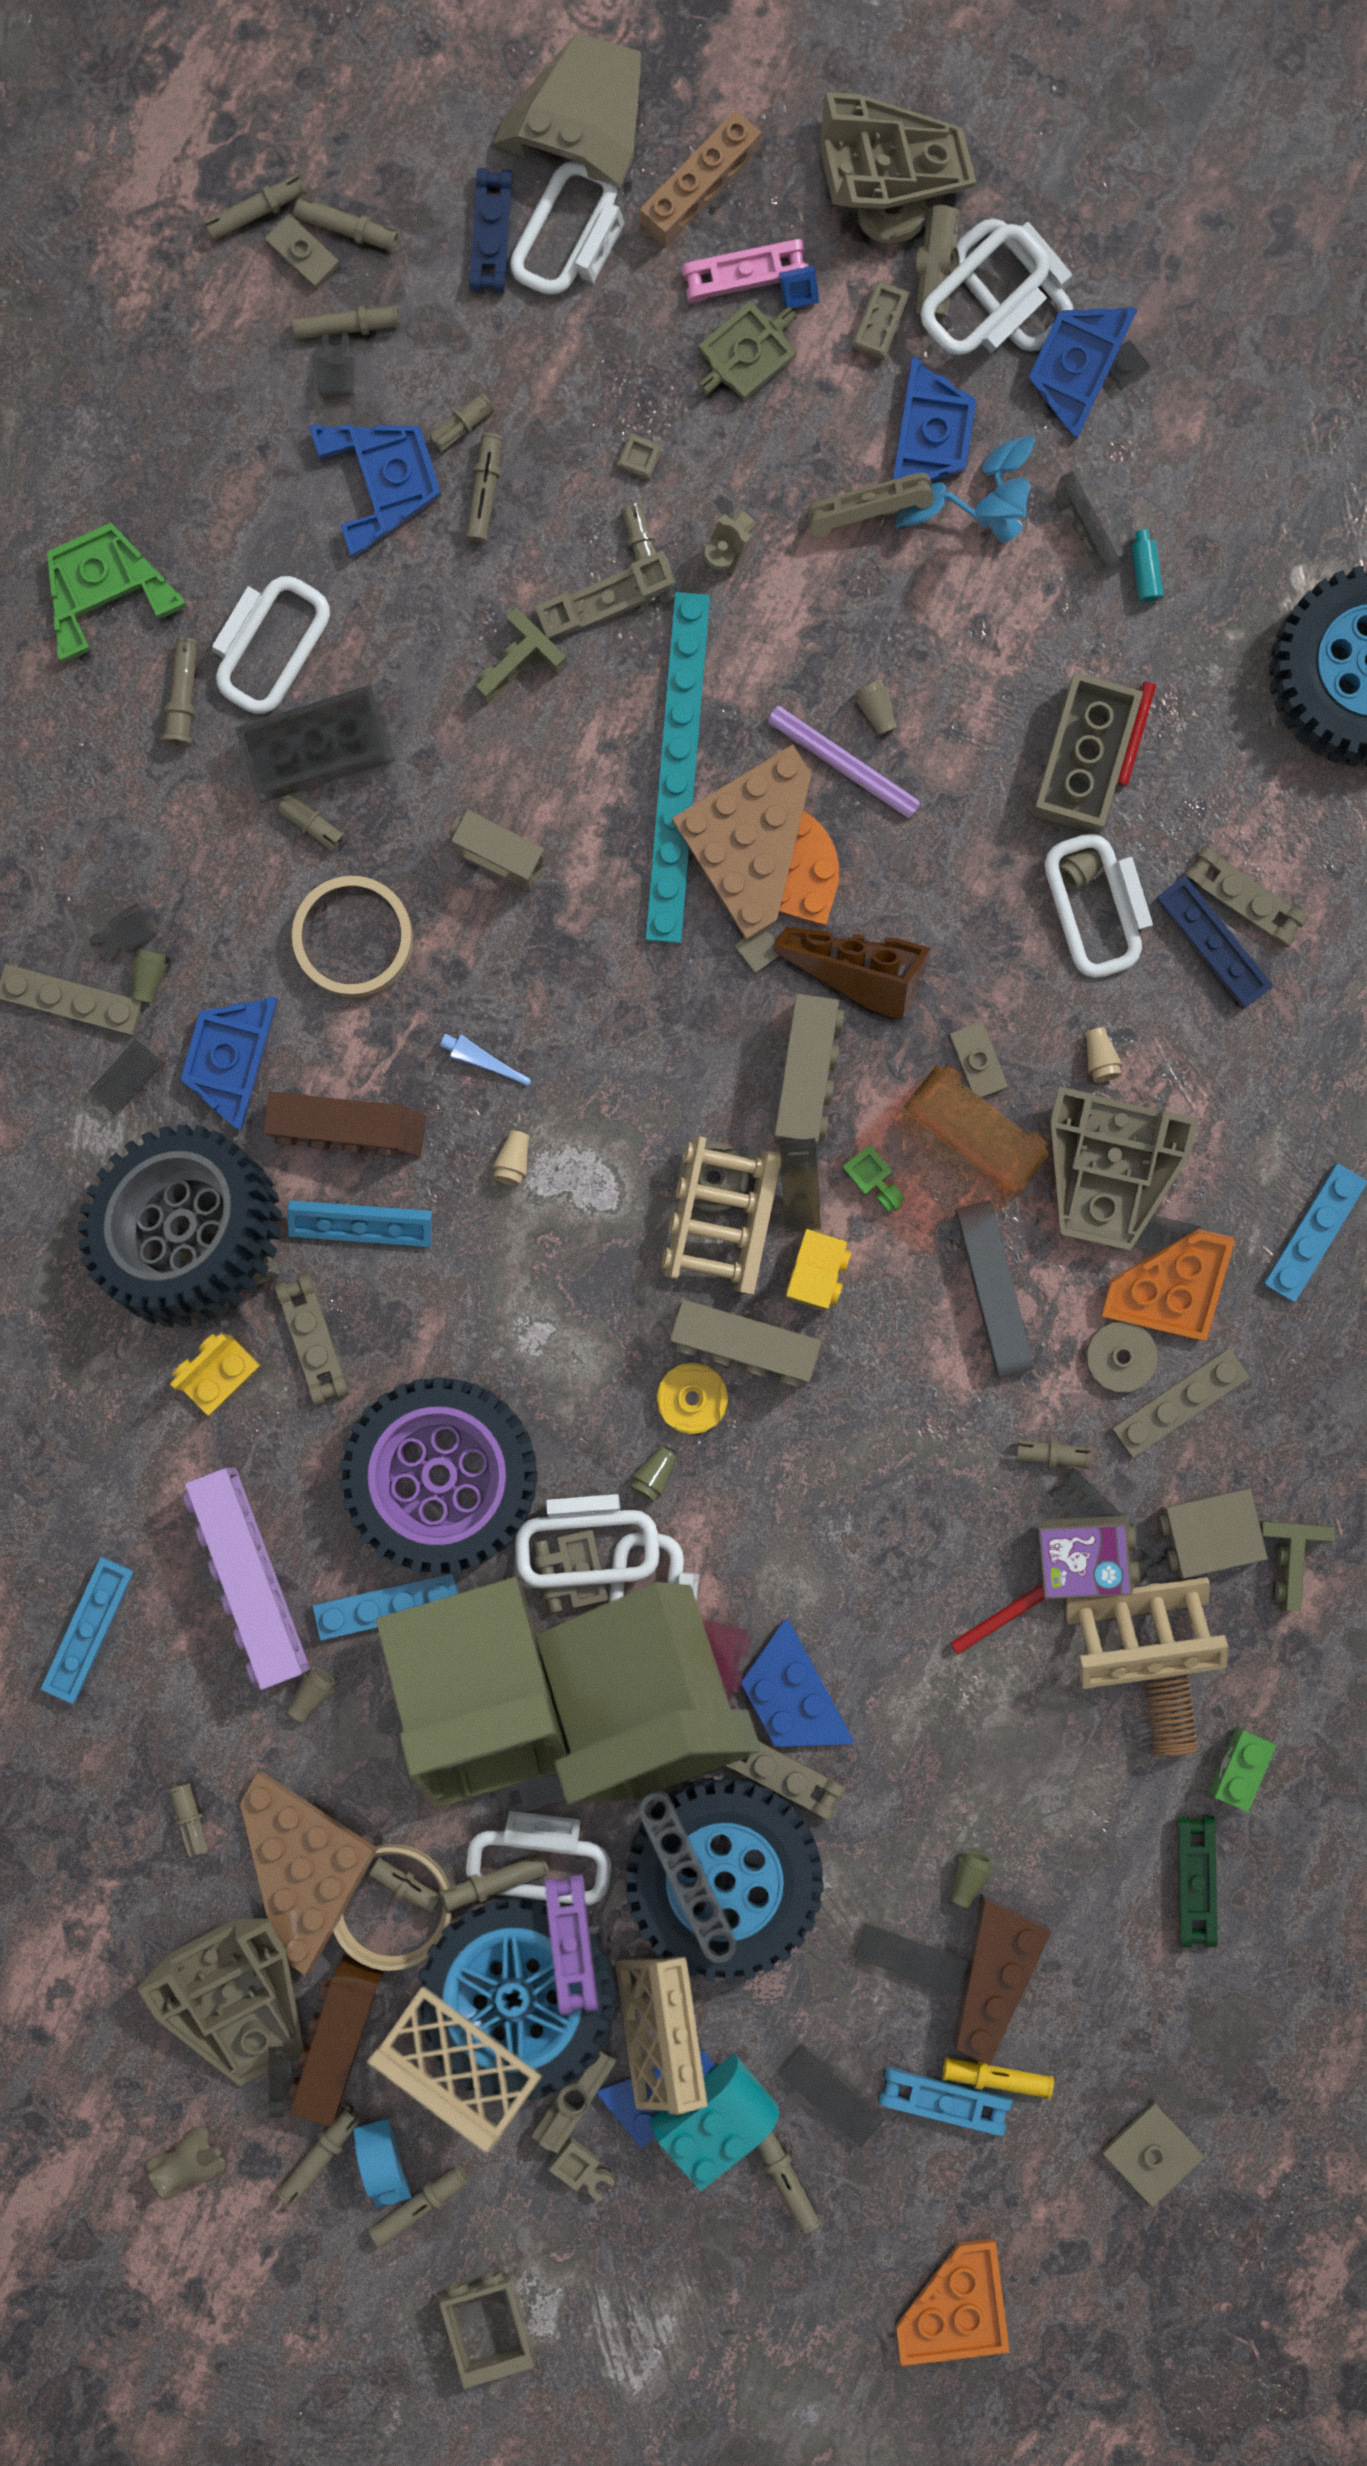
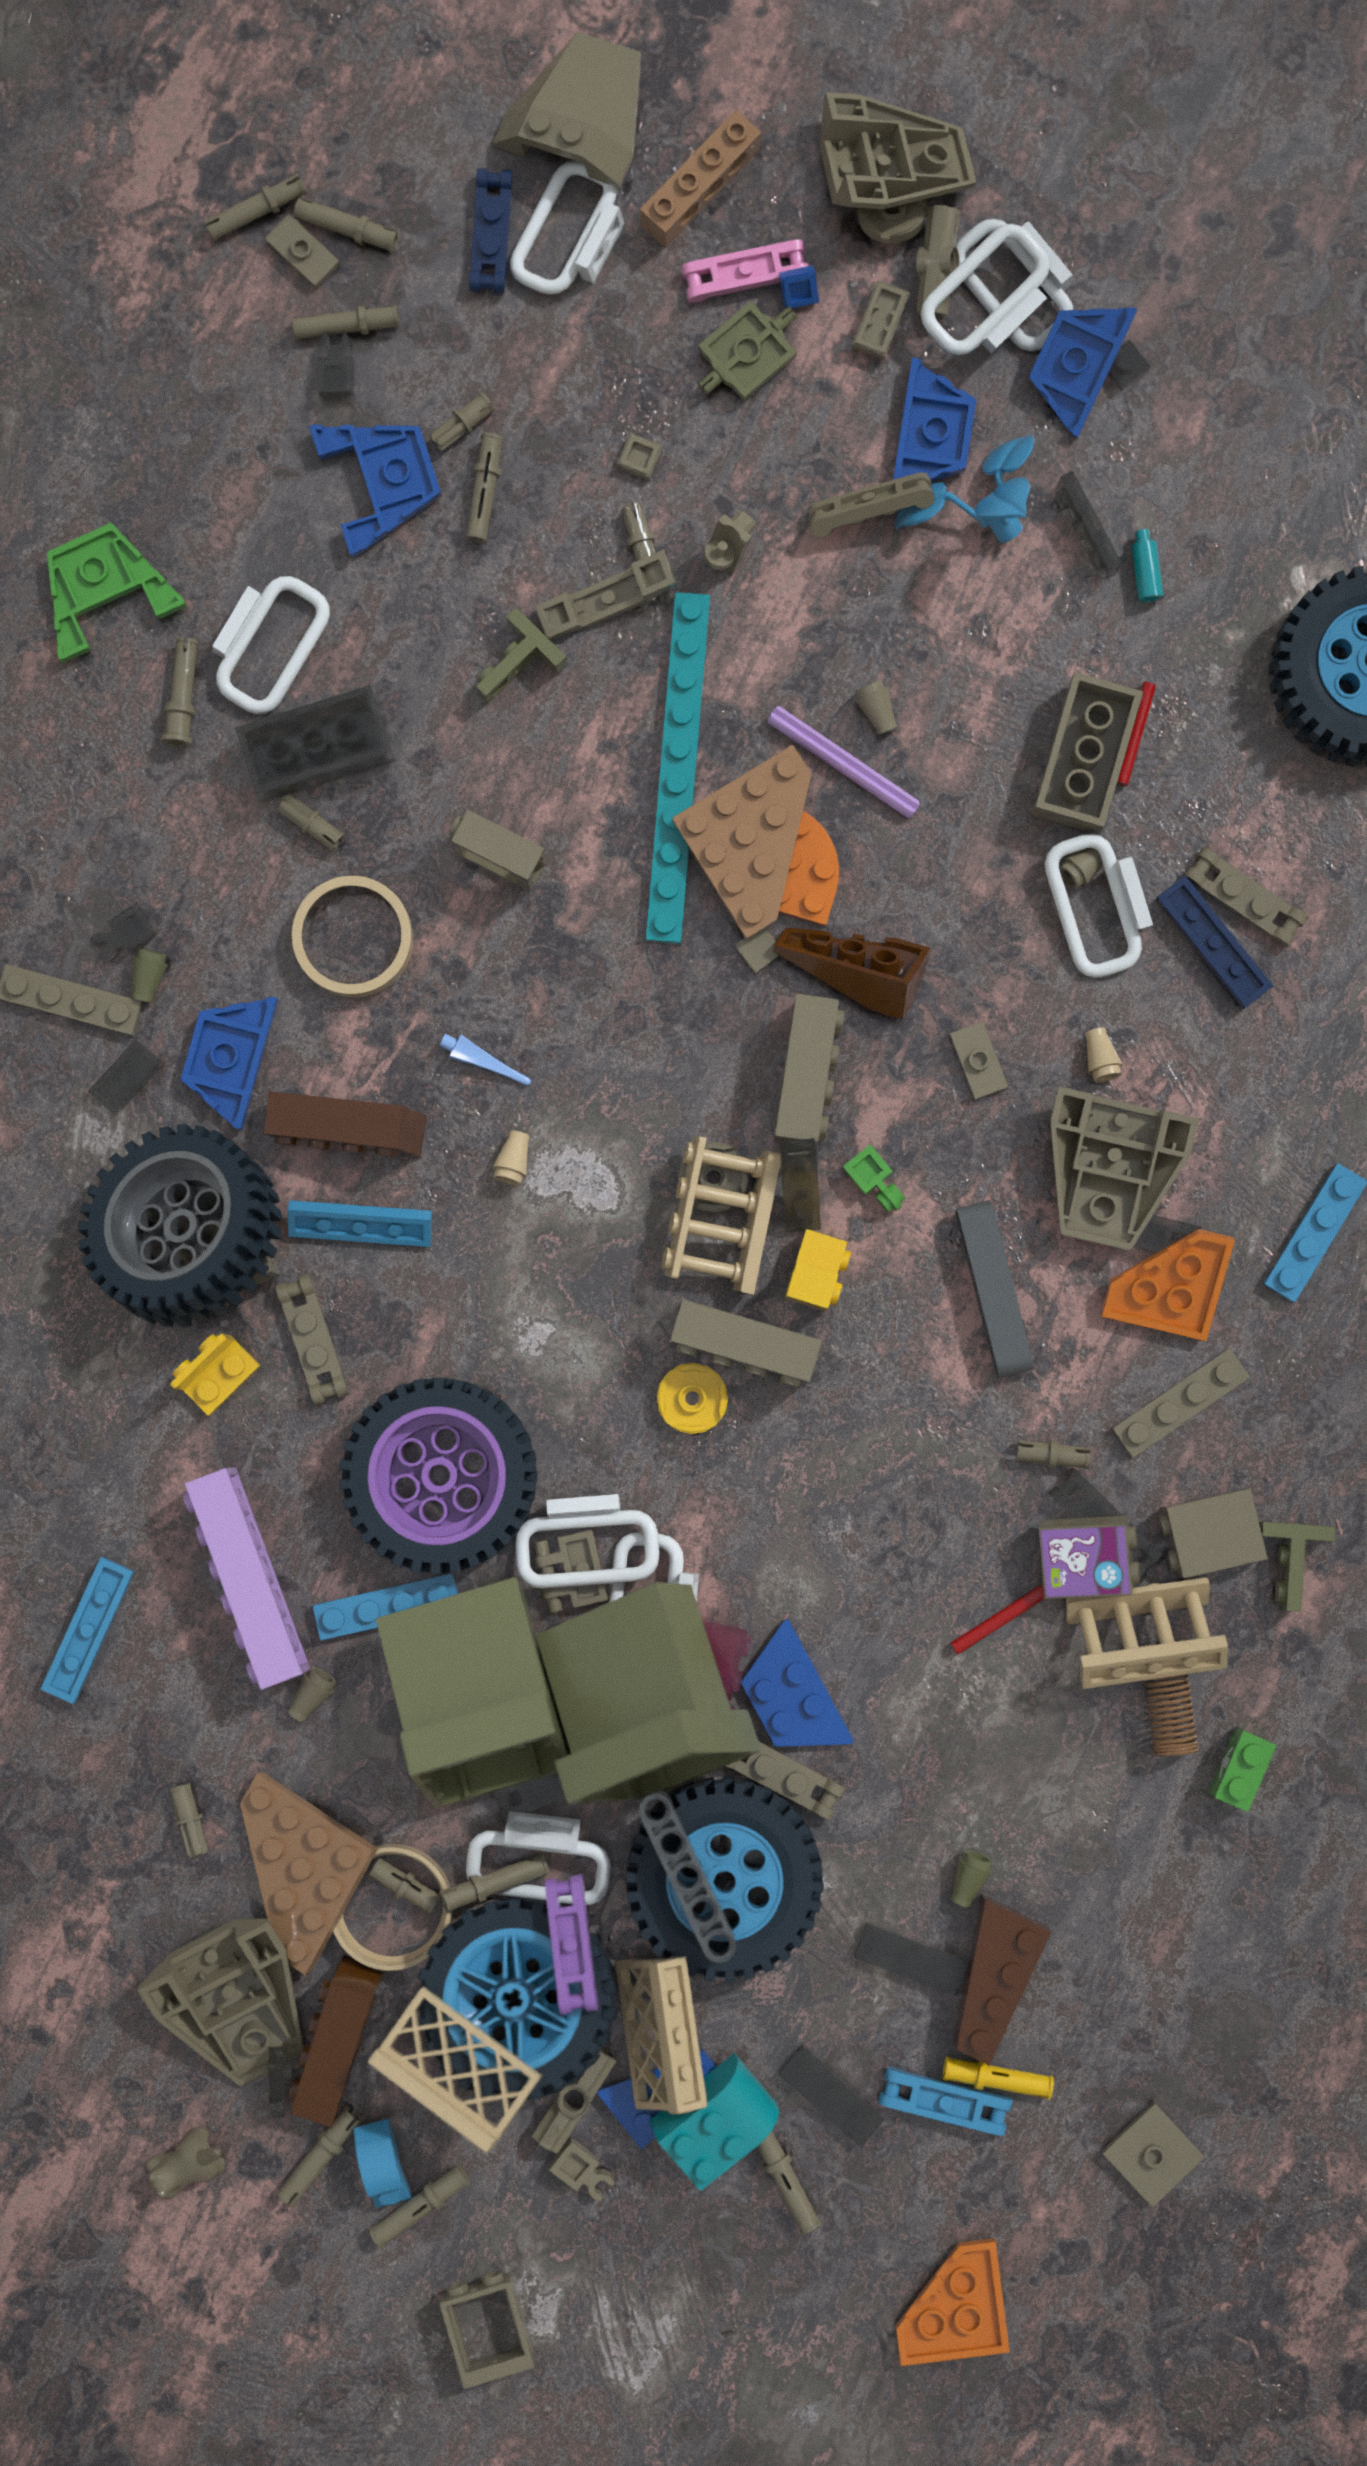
(654, 1474): olive cone -> none
(976, 1130): clear orange windscreen -> none
(1103, 1361): dark tan plate -> none
(1197, 1882): dark green plate -> none

